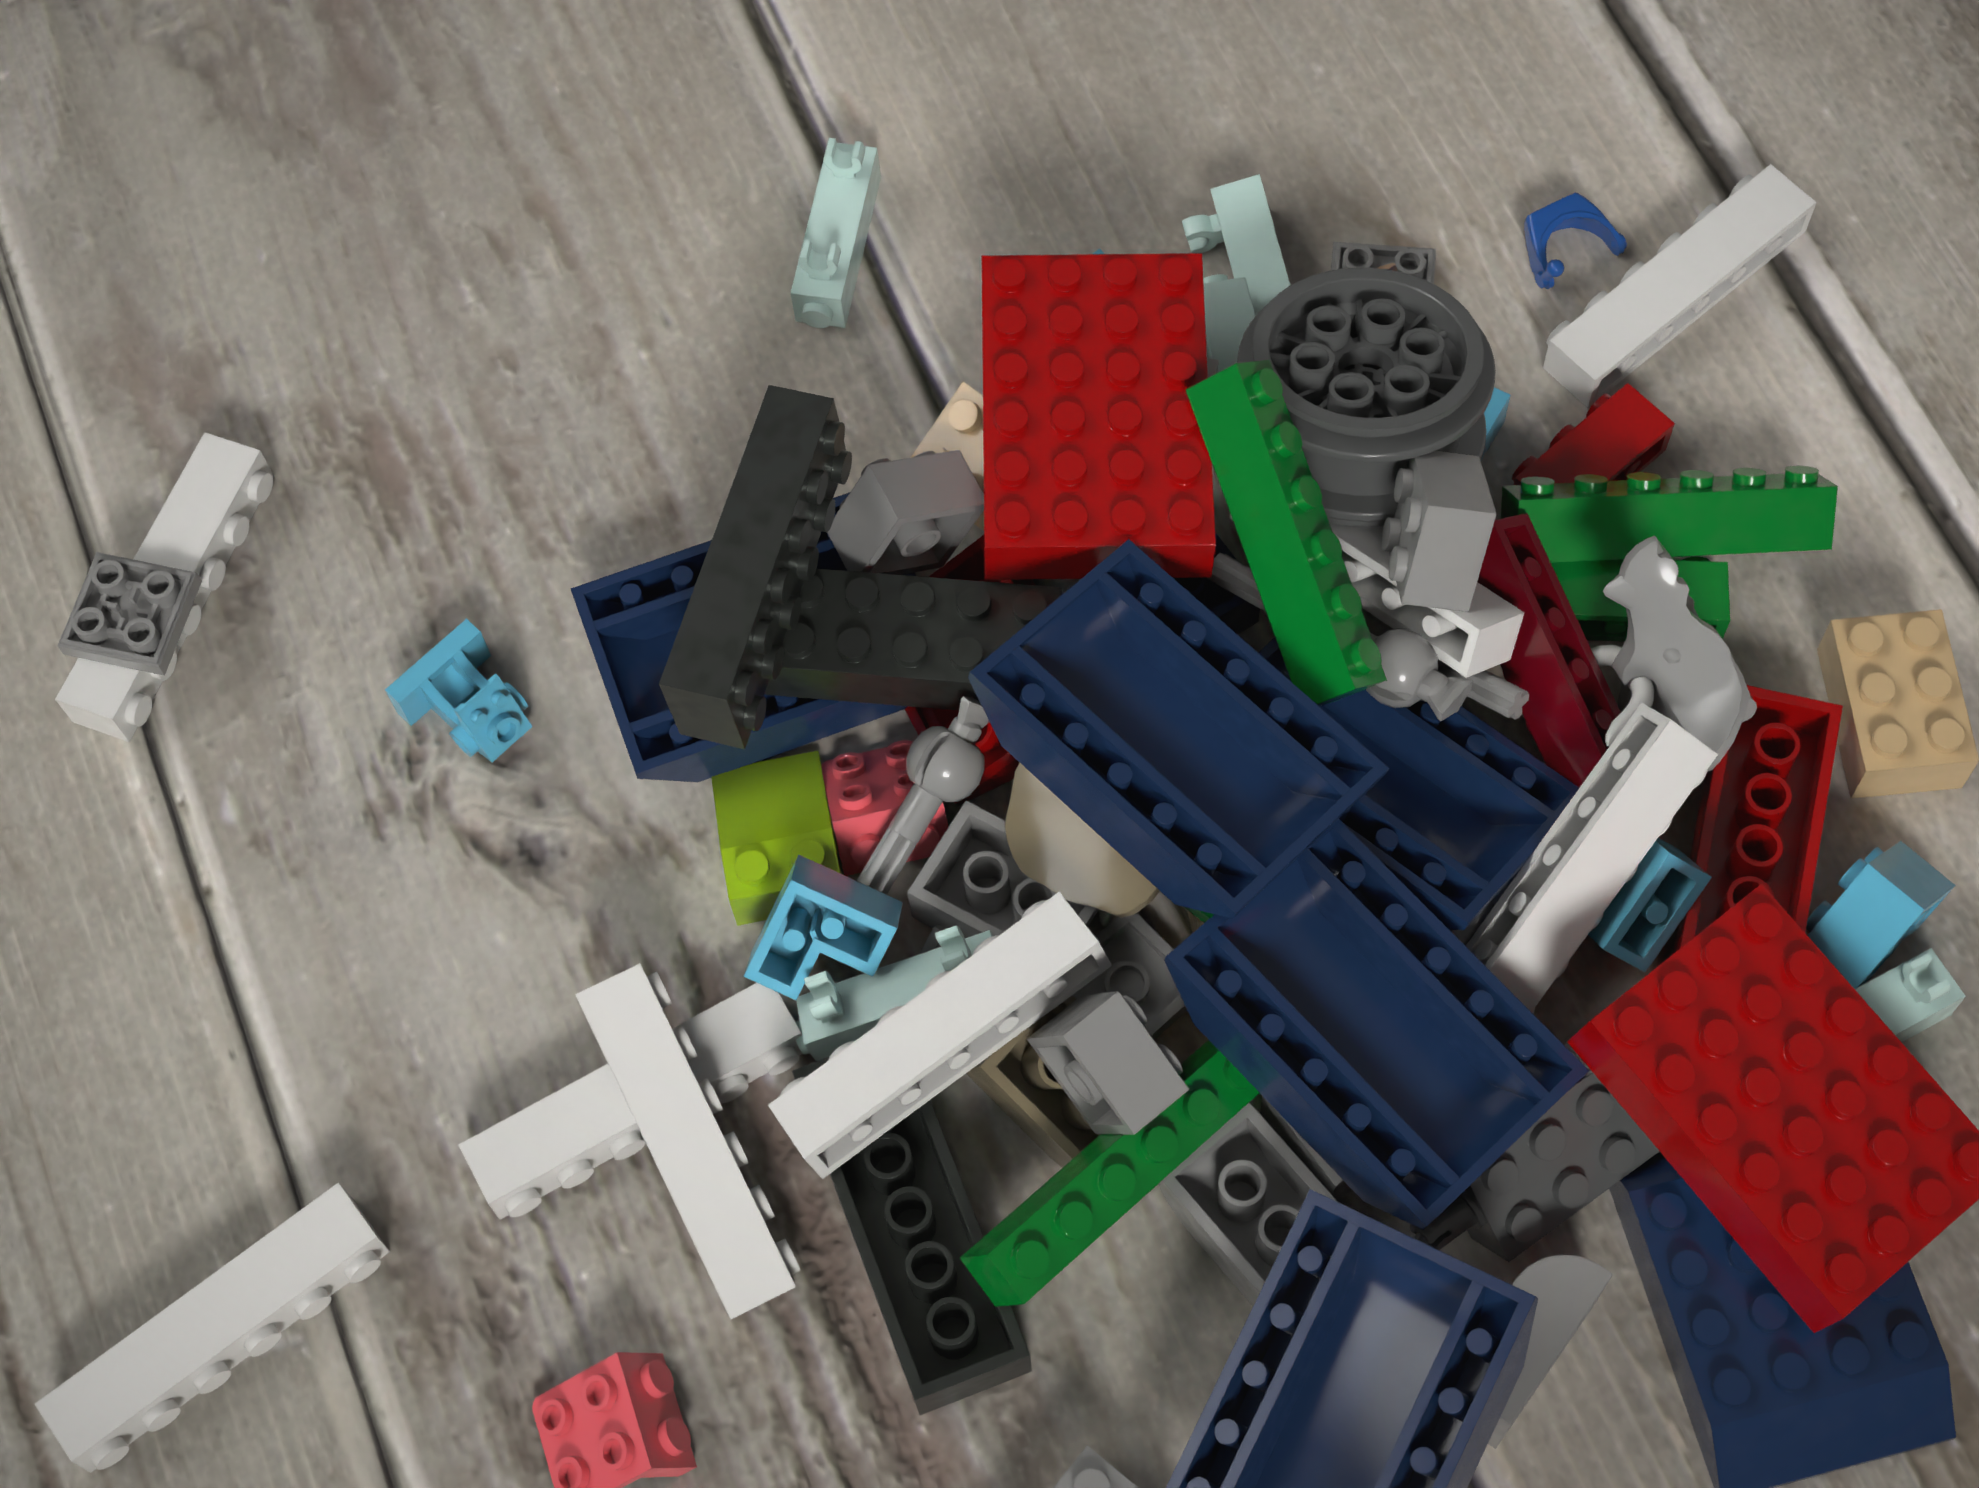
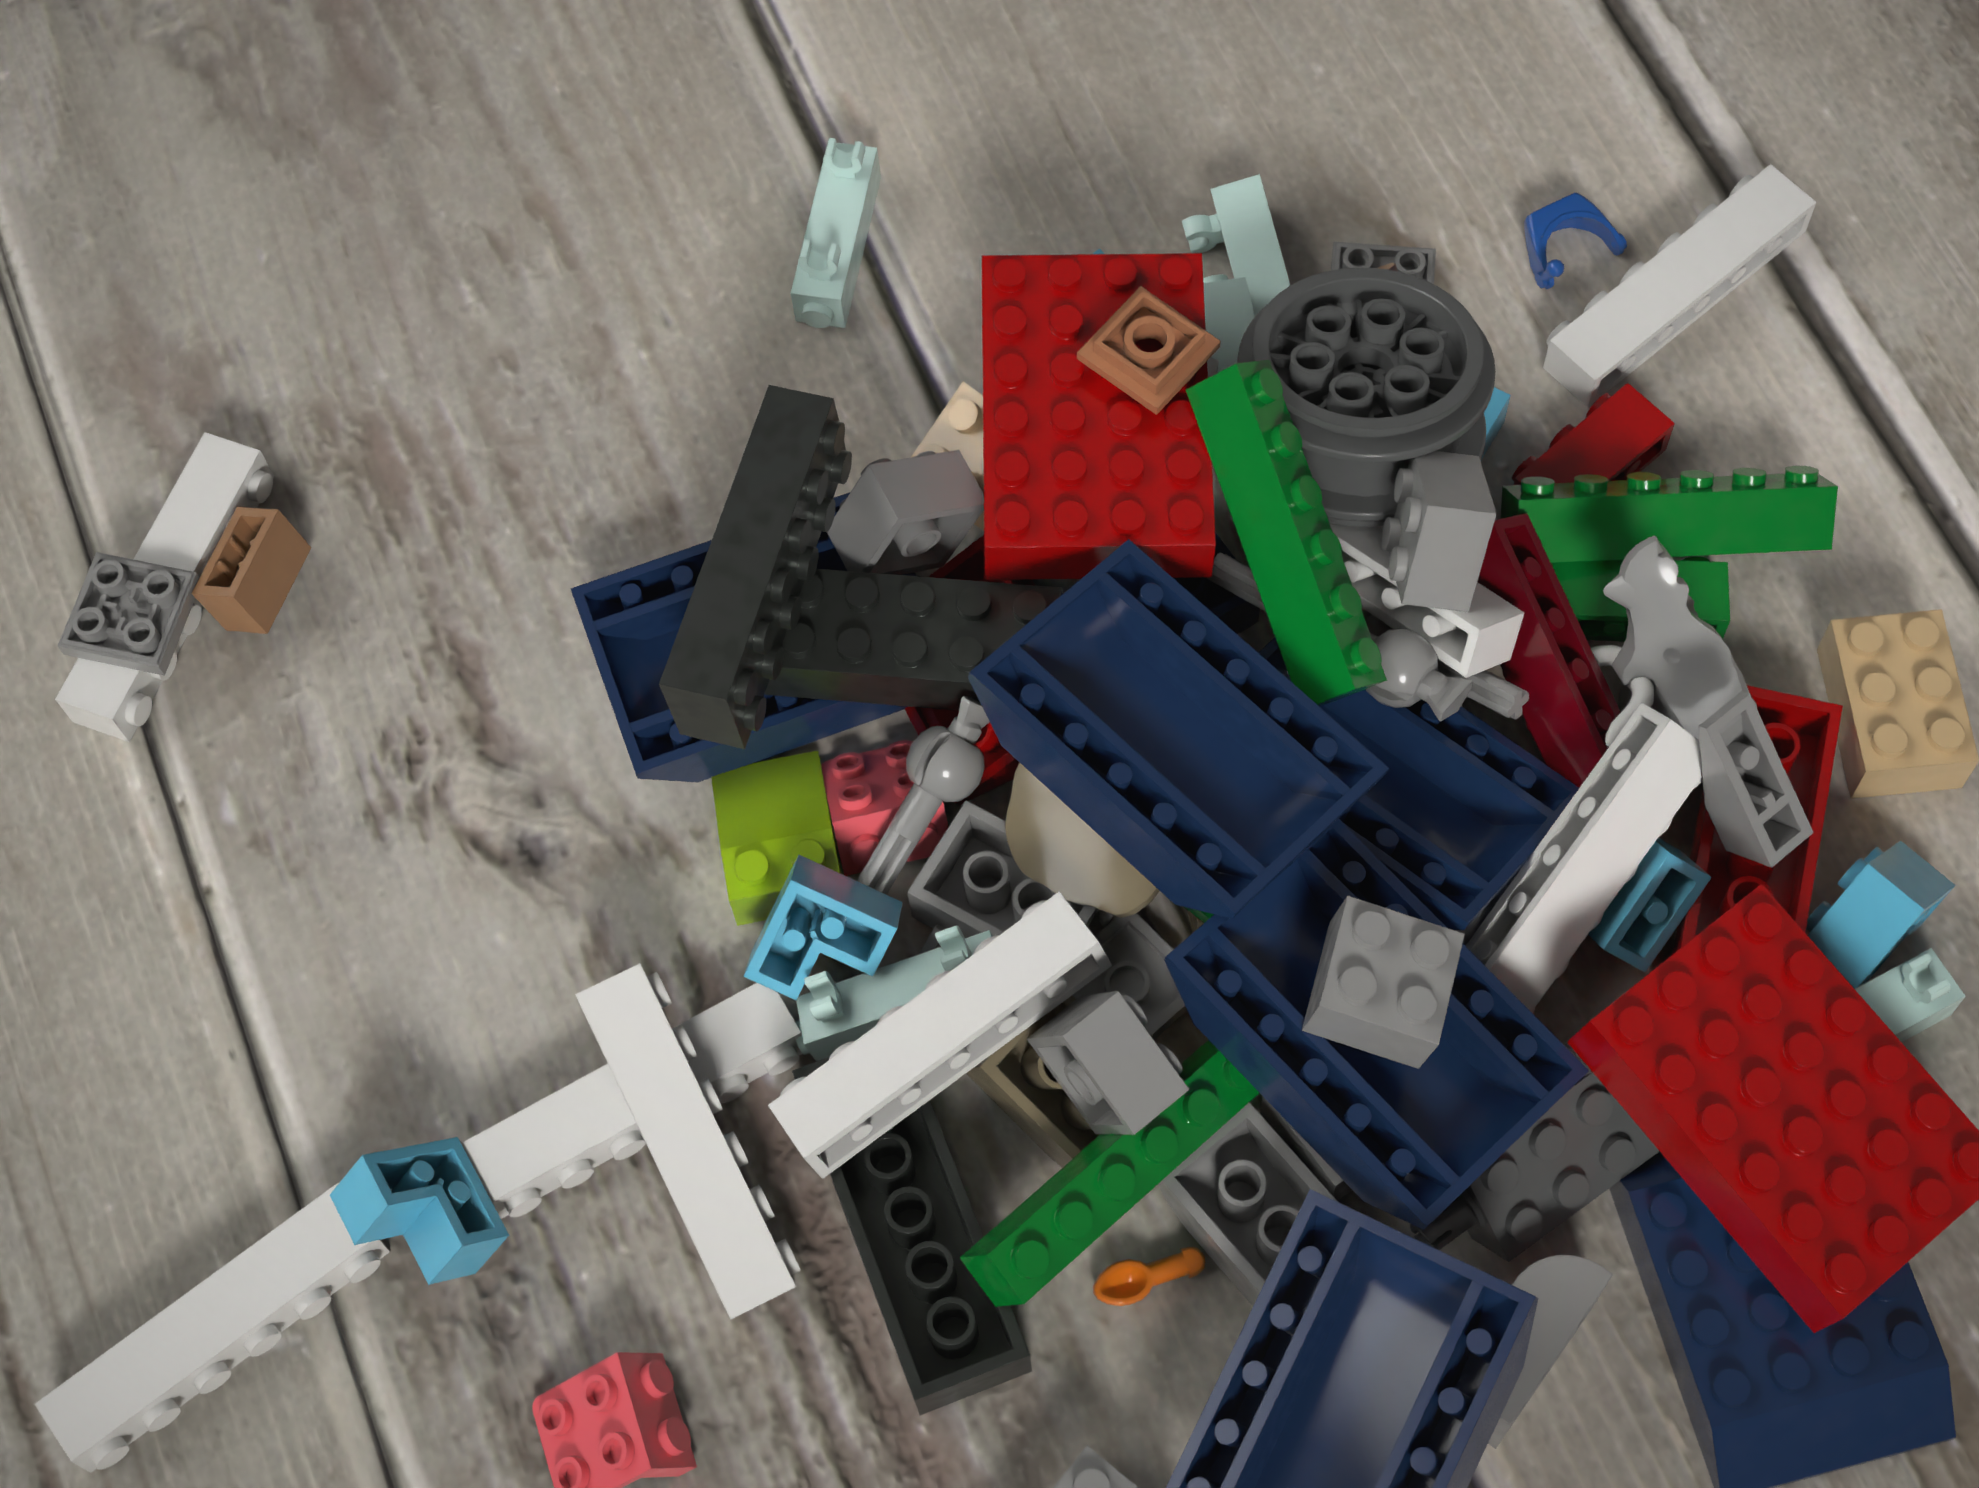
(251, 570): none -> medium nougat brick
(430, 1199): none -> medium azure brick
(480, 711): medium azure tile -> none
(1132, 1279): none -> orange piece
(1148, 376): none -> nougat piece
(1383, 982): none -> light grey brick
(1748, 785): none -> light grey slope

